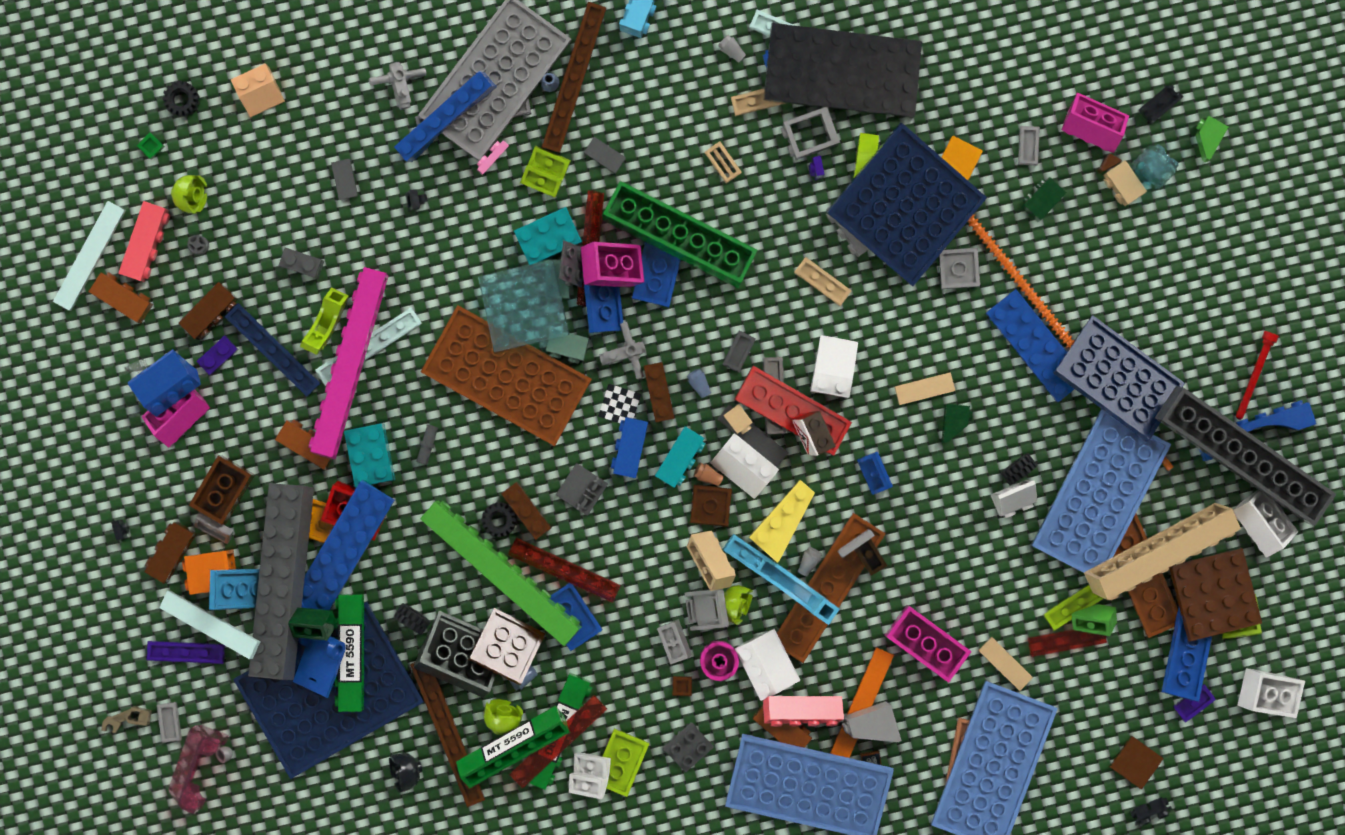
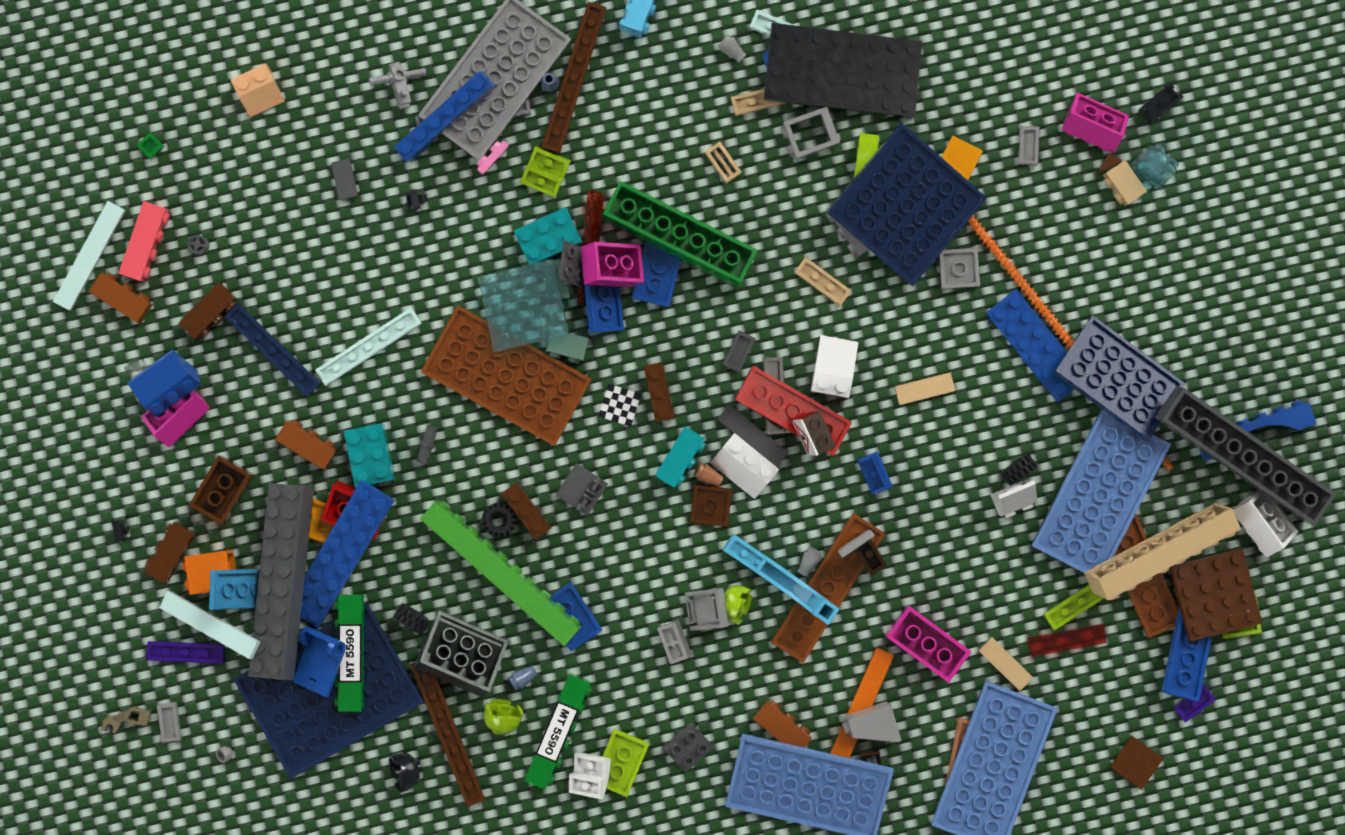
(170, 94): black tyre -> none
(189, 193): lime cylinder -> none
(198, 742): clear pink windscreen -> none
(213, 528): light grey tile -> none
(217, 355): dark purple plate -> none
(301, 263): dark grey brick -> none
(312, 623): dark green brick -> none
(326, 321): lime arch -> none
(349, 363): dark pink brick -> none
(507, 646): plate -> none
(512, 746): green brick -> none
(541, 758): clear red tile -> none
(564, 570): clear red tile -> none
(604, 155): dark grey tile -> none
(629, 447): blue brick -> none
(630, 350): light grey piece -> none
(682, 686): reddish brown tile -> none
(699, 383): sand blue cone -> none
(711, 560): tan brick -> none
(723, 670): dark pink brick -> none
(738, 419): tan brick -> none
(767, 664): white slope -> none
(780, 524): light yellow wedge -> none
(803, 710): brick -> none
(816, 168): dark purple plate -> none
(955, 420): dark green slope -> none
(1043, 199): dark green brick -> none
(1095, 619): bright green slope -> none
(1158, 809): black hinge -> none
(1209, 136): bright green slope -> none
(1268, 340): red piece -> none
(1271, 693): white slope -> none

